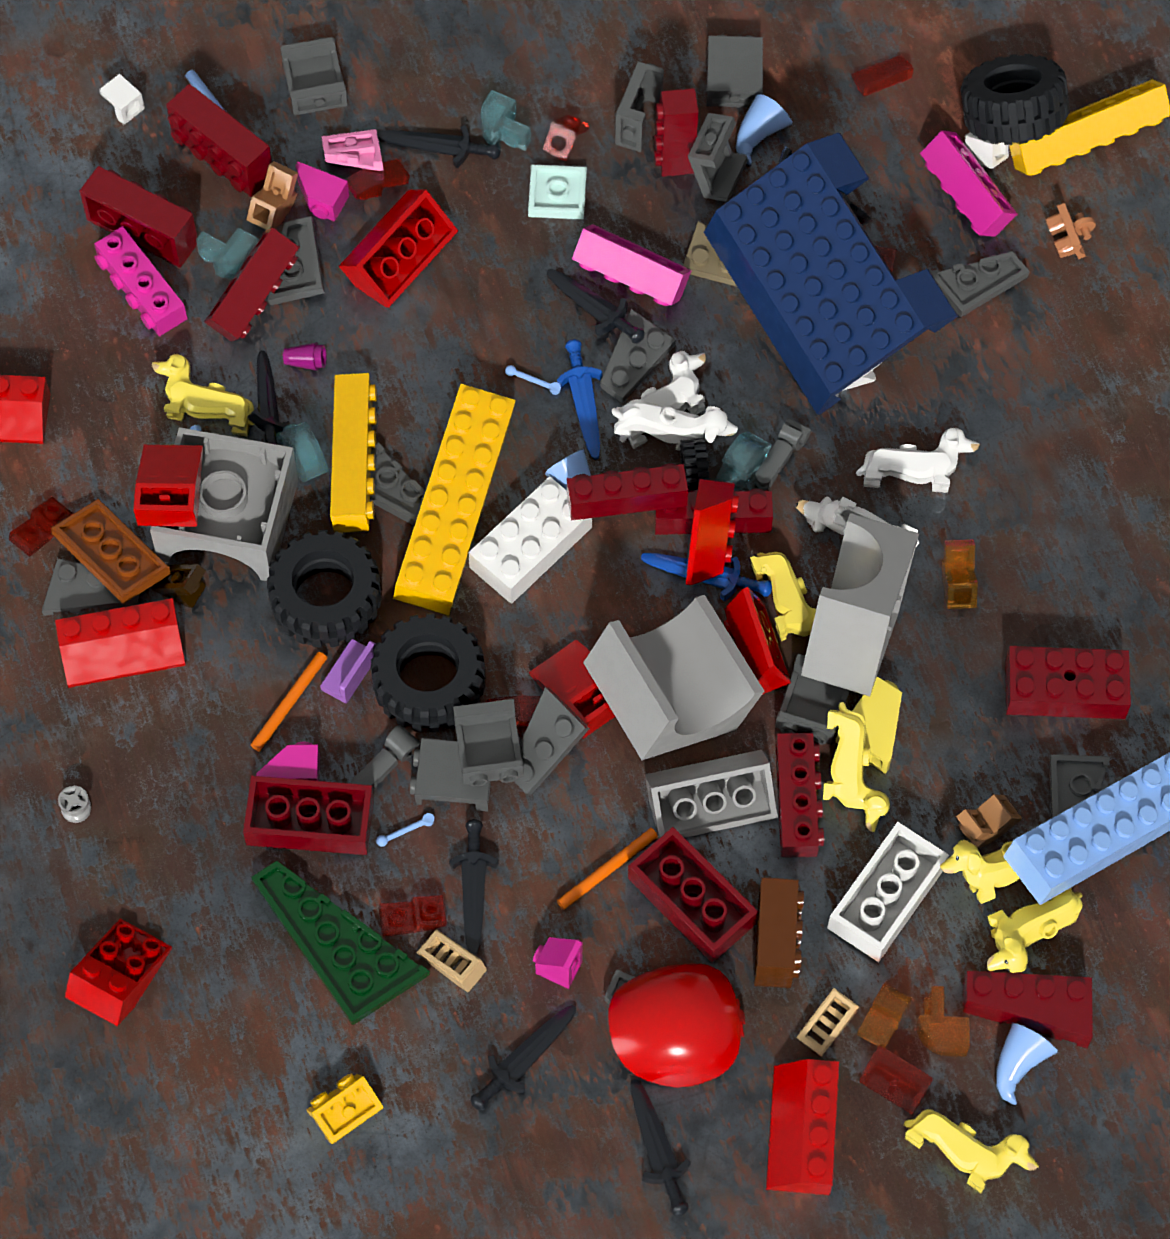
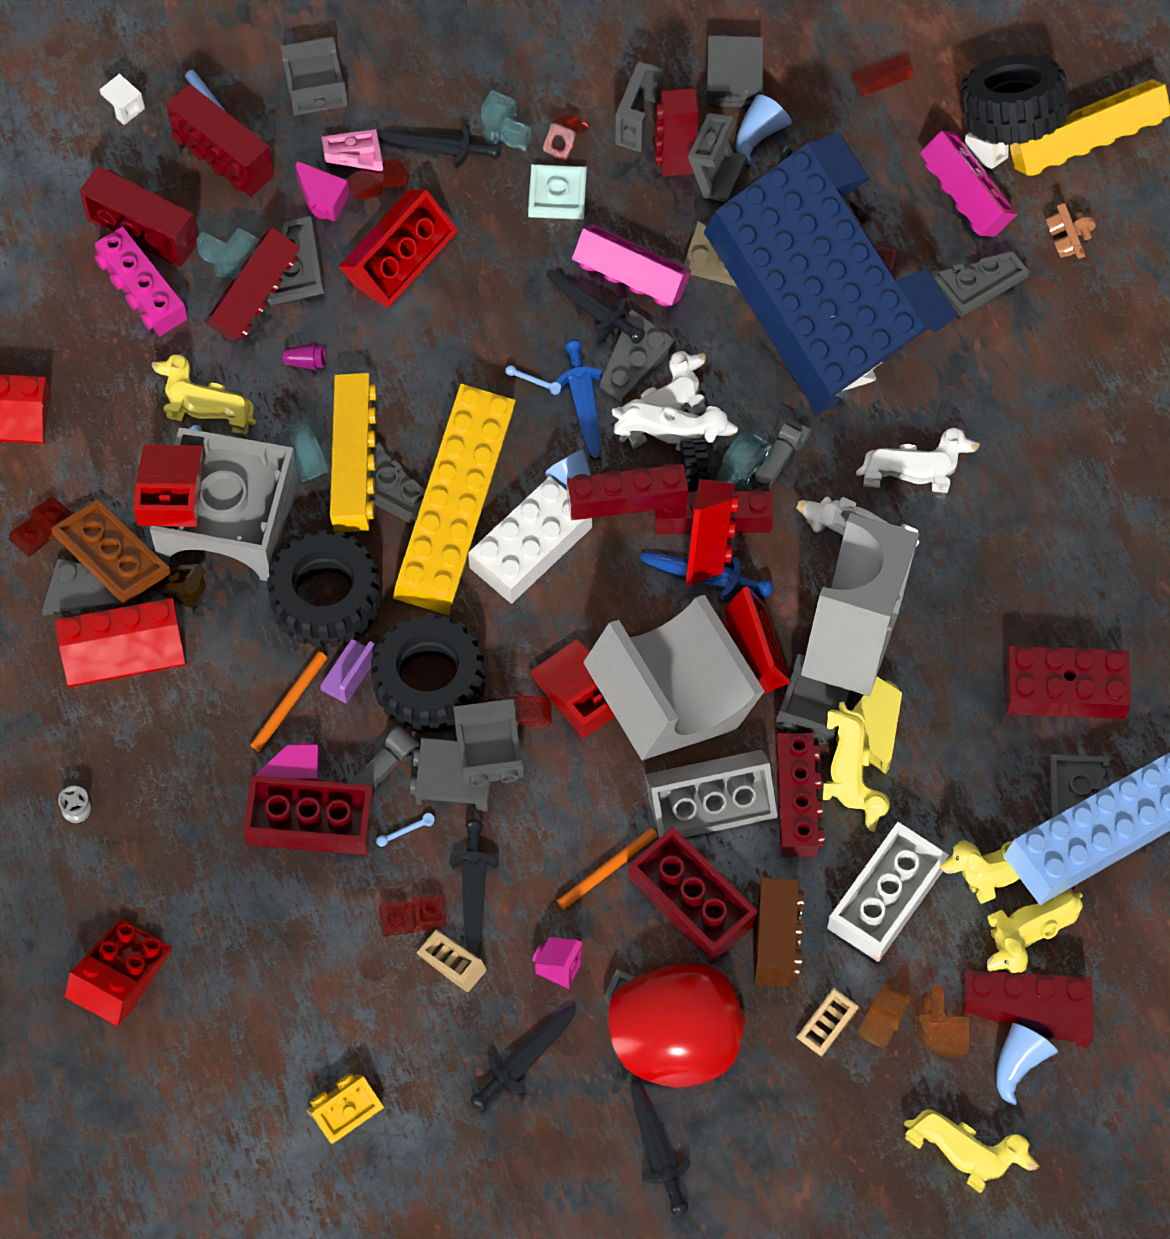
(266, 416): black sword -> none
(276, 199): medium nougat brick -> none
(343, 951): dark green wing -> none
(548, 739): dark grey wing -> none
(788, 592): light yellow animal -> none
(803, 1127): red slope -> none
(896, 1080): clear red hinge -> none
(958, 574): clear orange brick -> none
(988, 820): medium nougat brick -> none

